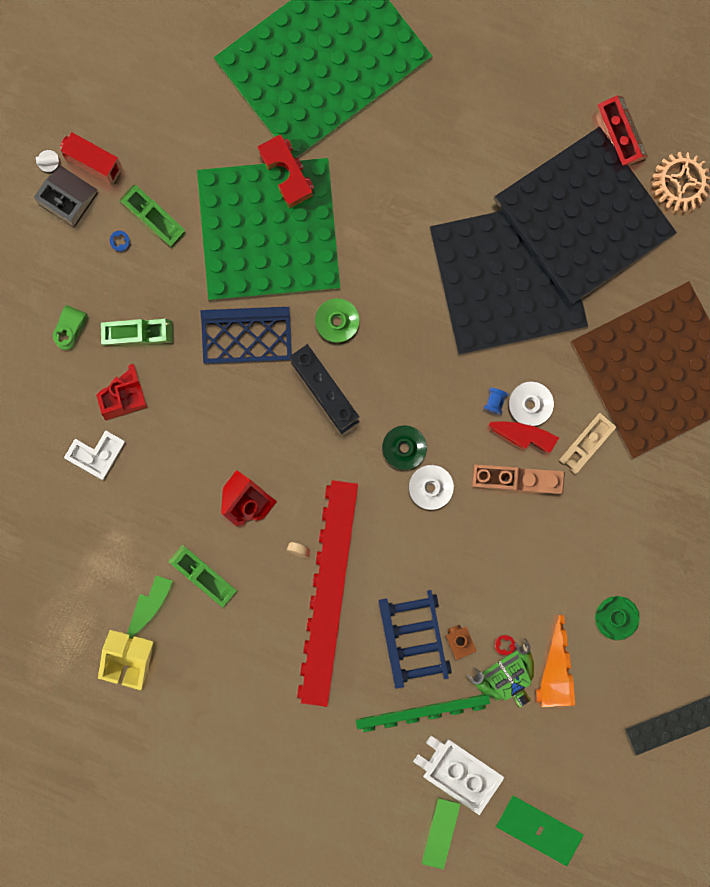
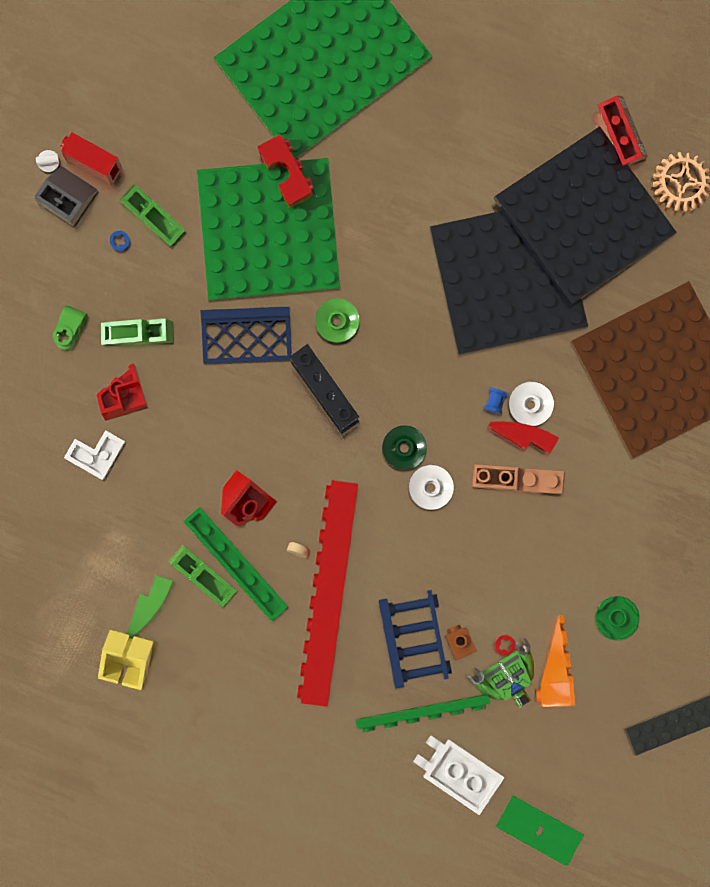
(235, 564): none -> green plate
(440, 833): bright green slope -> none
(588, 442): tan plate -> none

